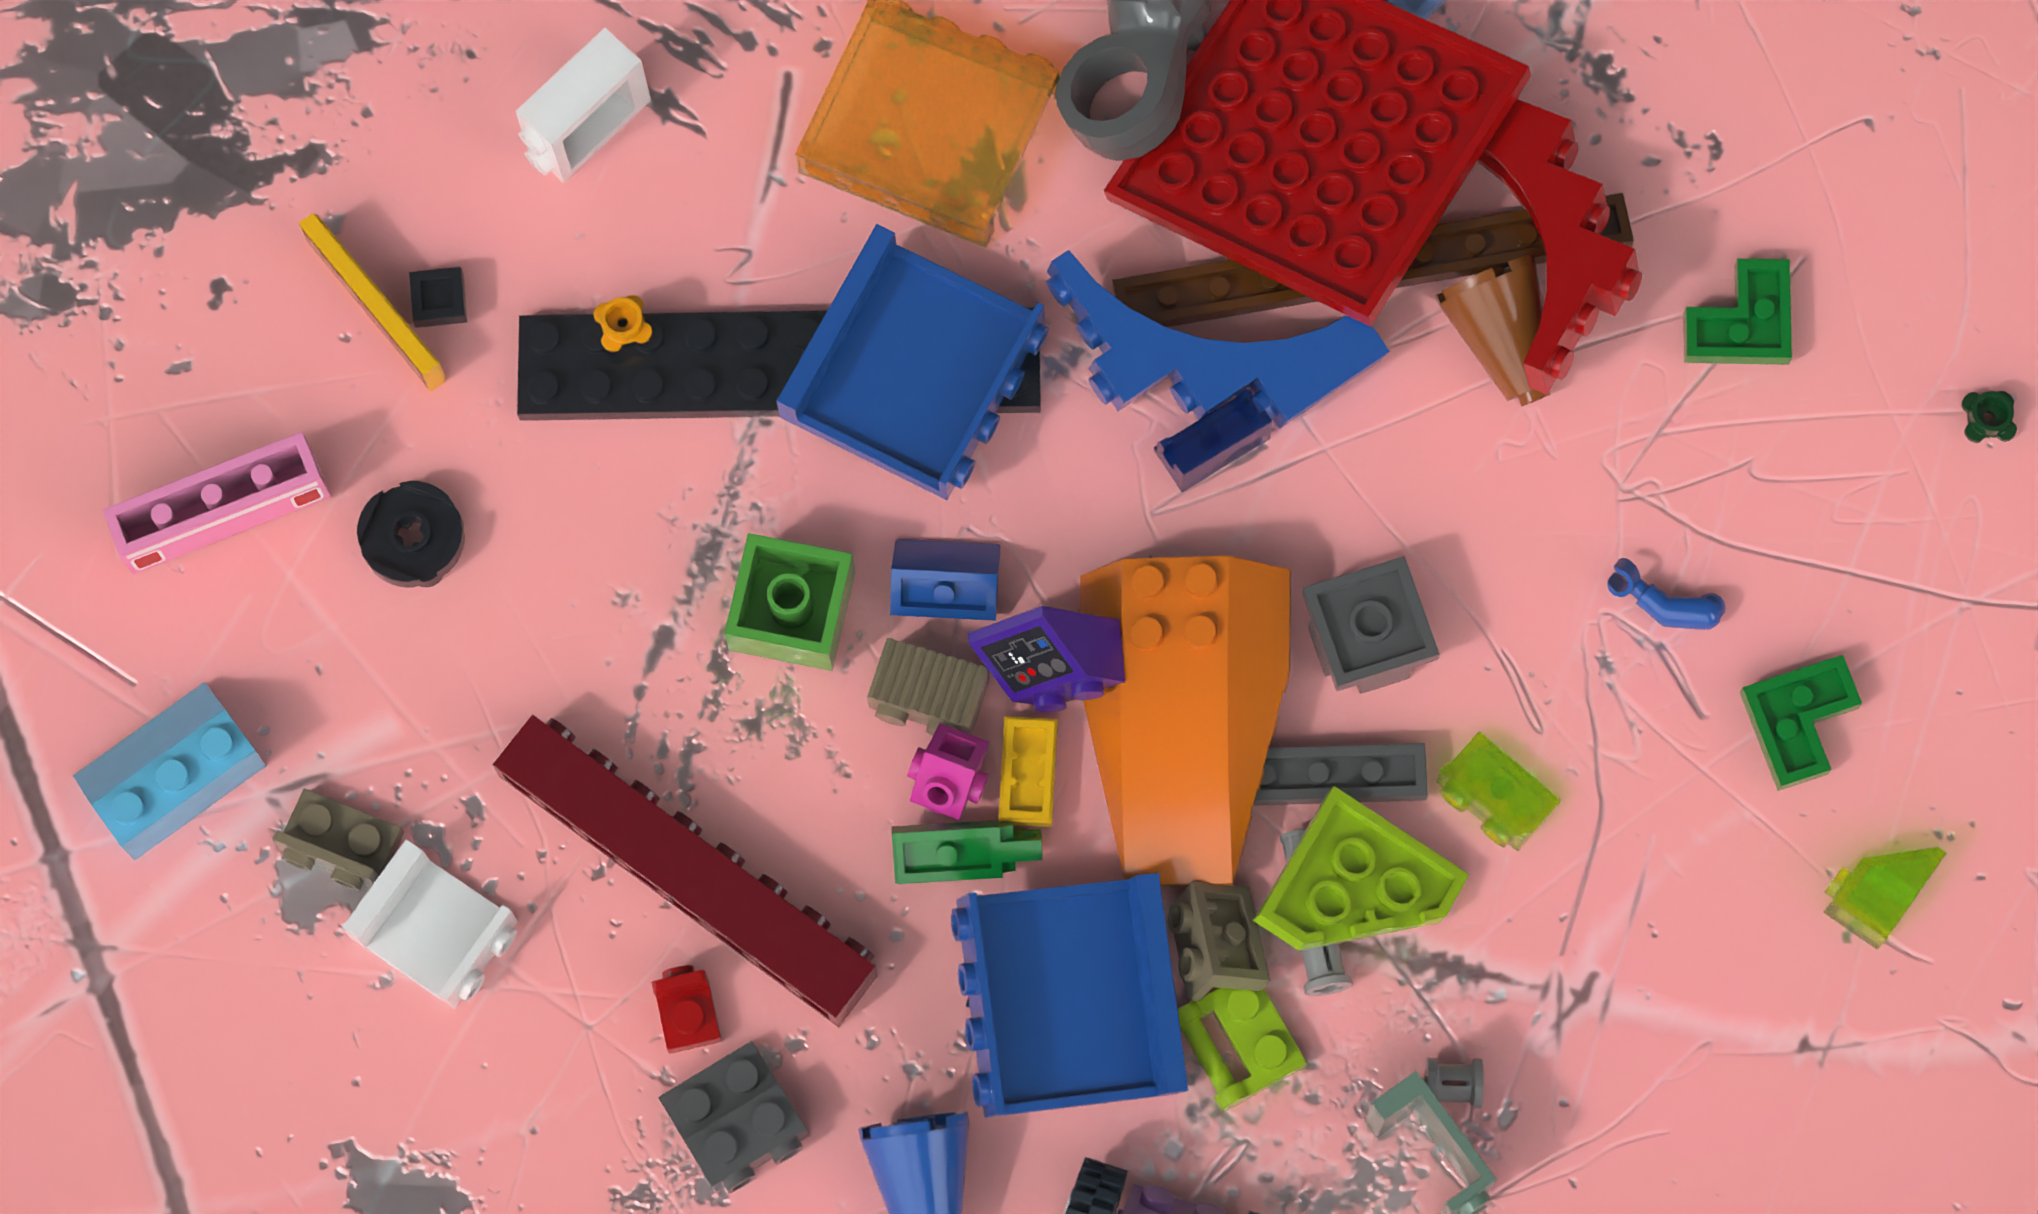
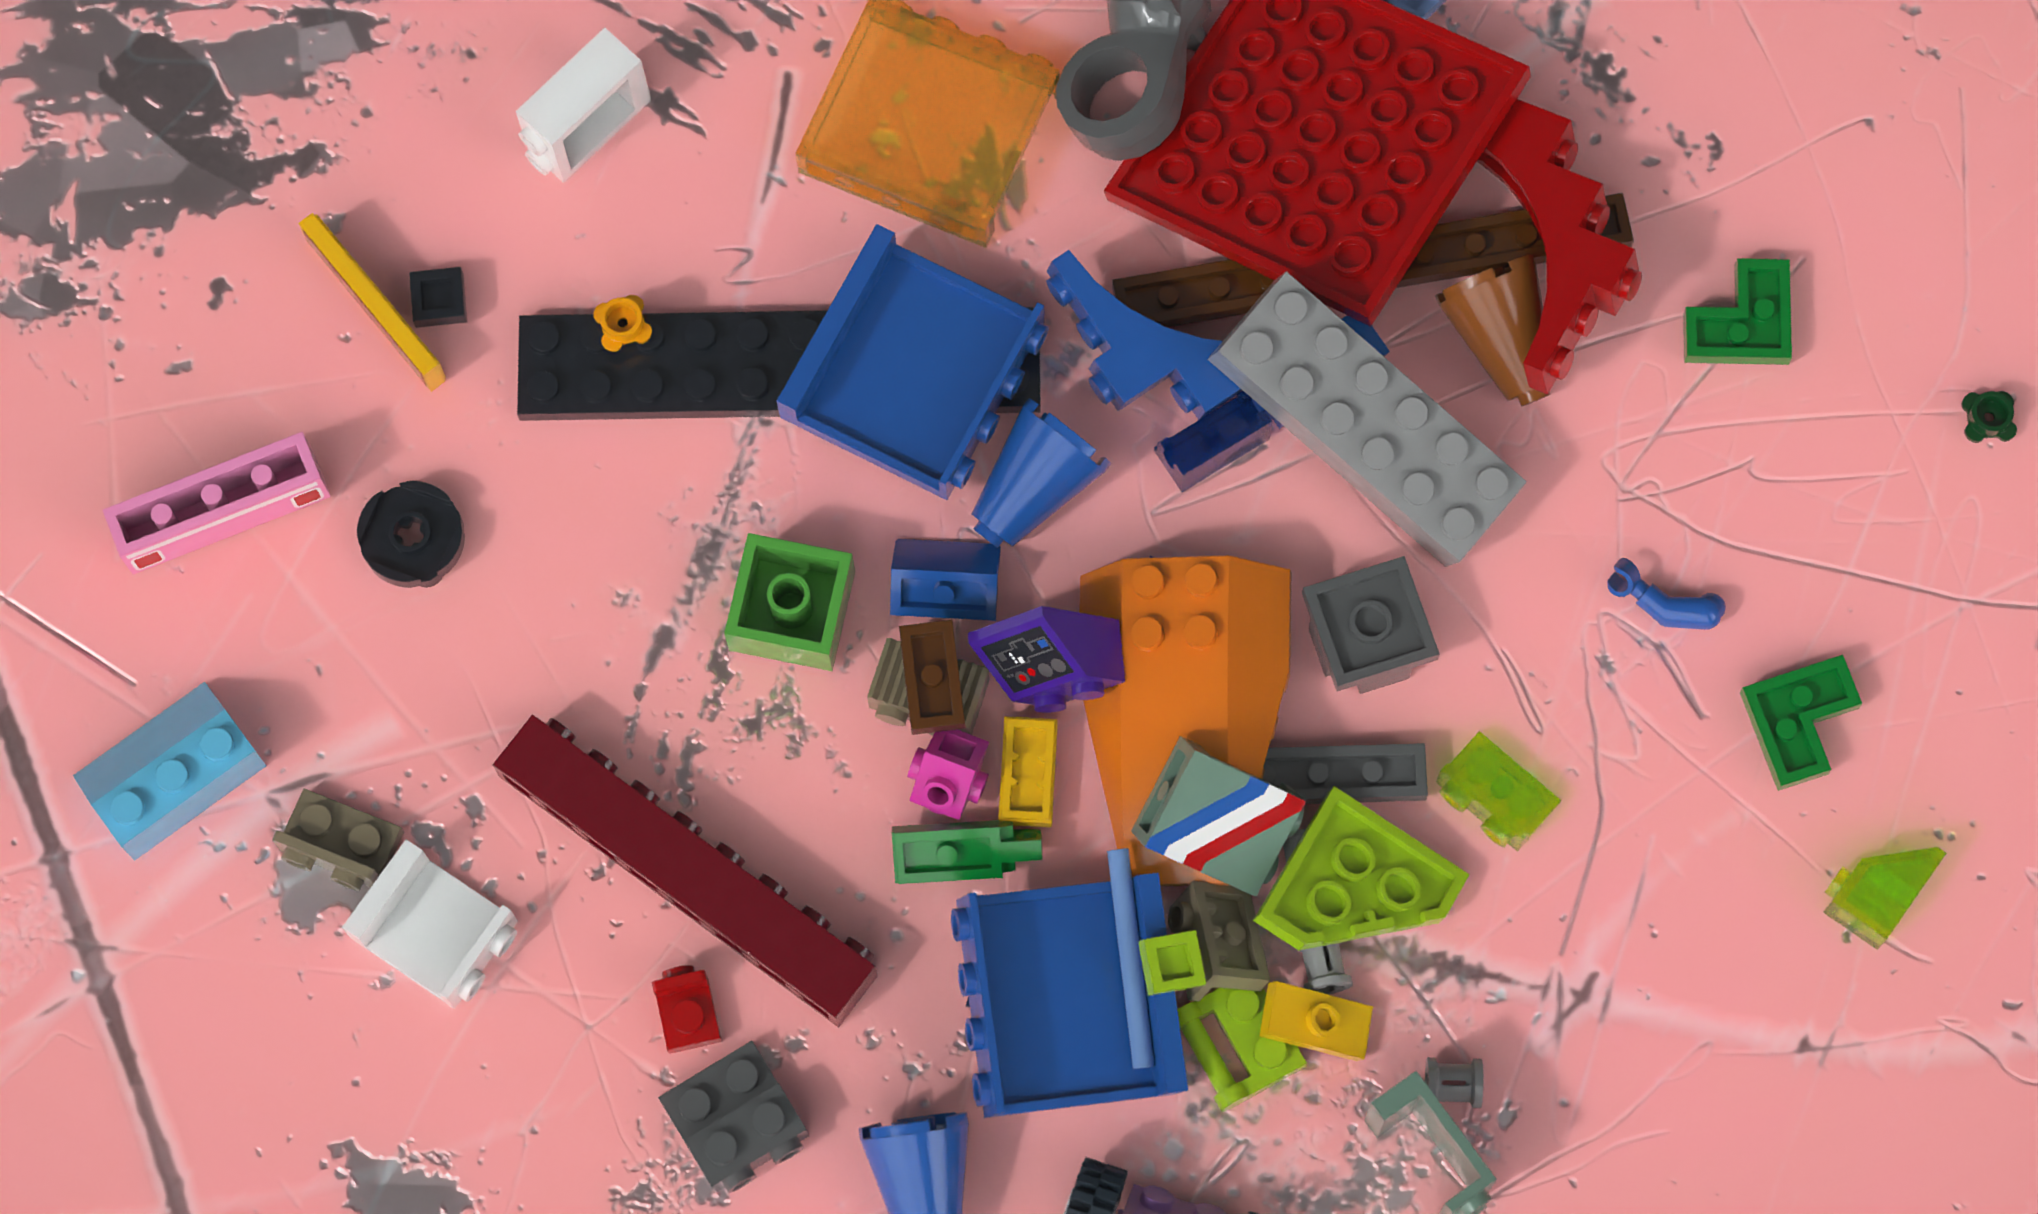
(932, 677): none -> reddish brown plate
(1034, 476): none -> blue cone
(1130, 958): none -> medium blue bar
(1172, 963): none -> lime plate
(1218, 818): none -> panel
(1316, 1021): none -> yellow plate
(1367, 420): none -> light grey brick

